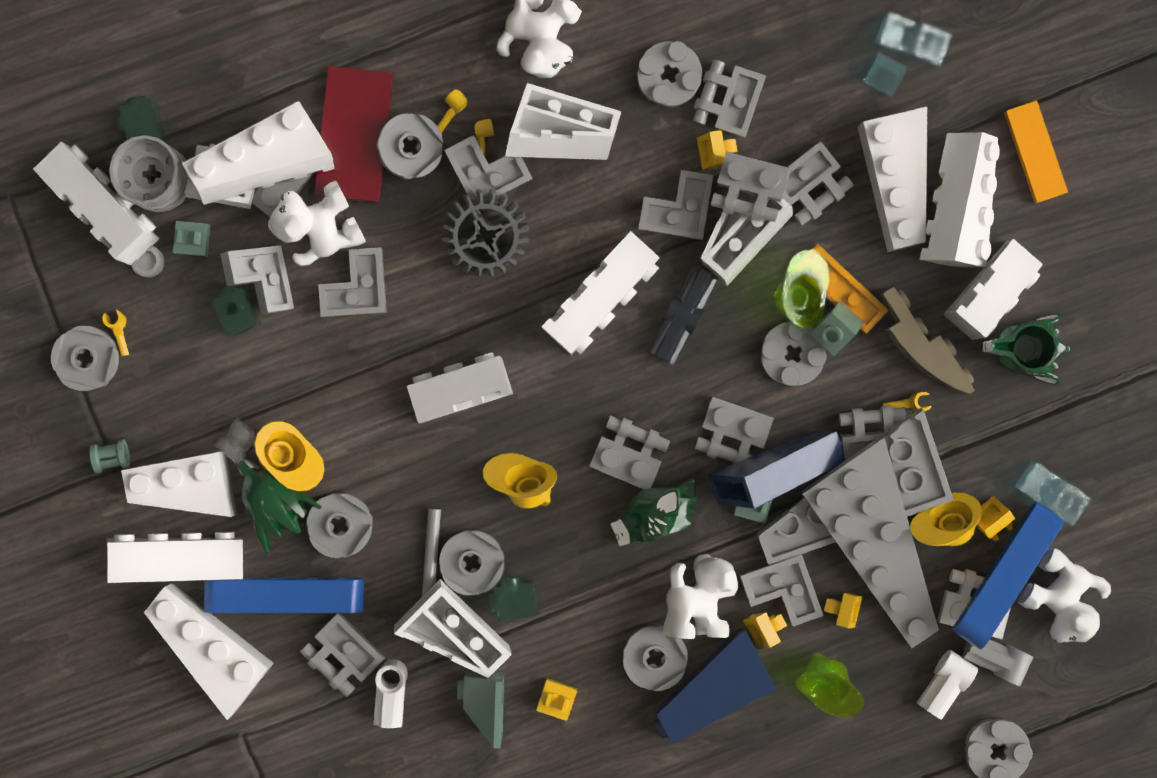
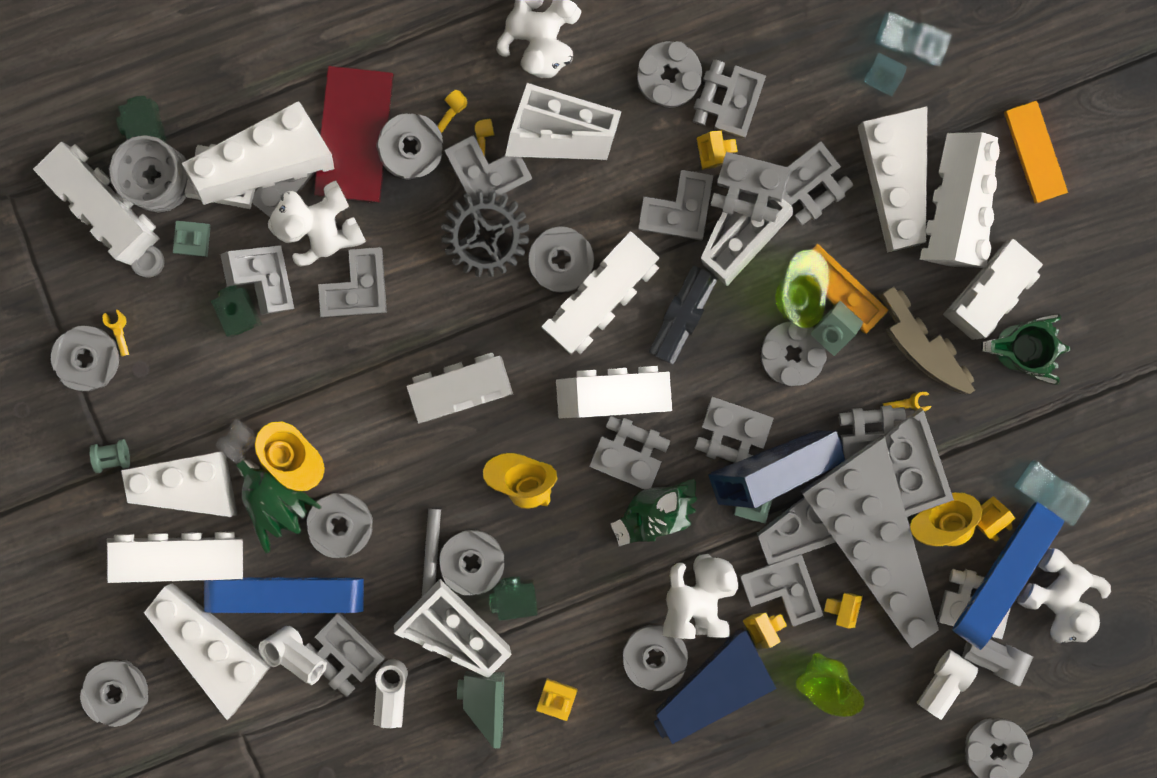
(109, 711): none -> light grey plate
(287, 649): none -> white piece
(546, 248): none -> light grey plate
(614, 394): none -> white wedge

